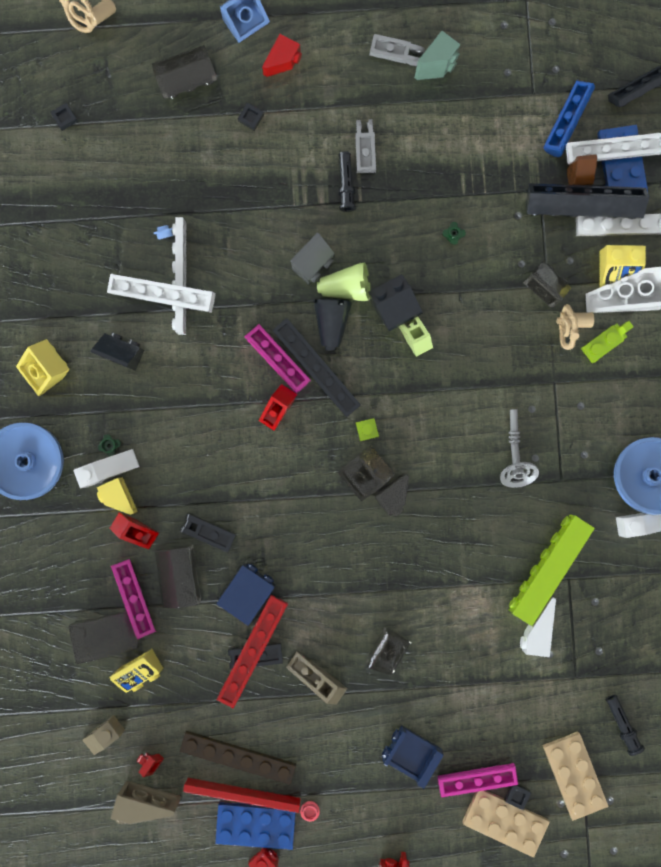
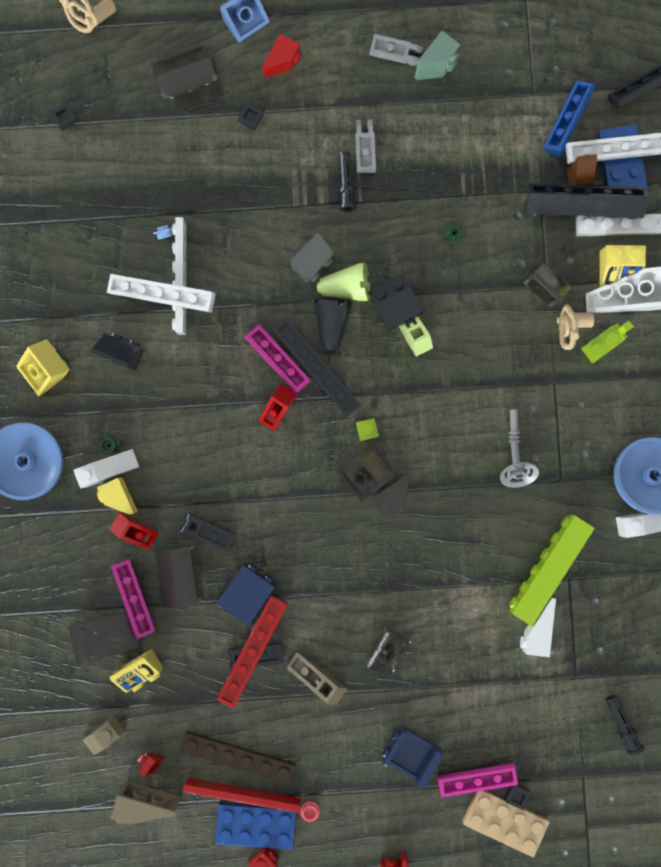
(575, 776): tan plate -> none

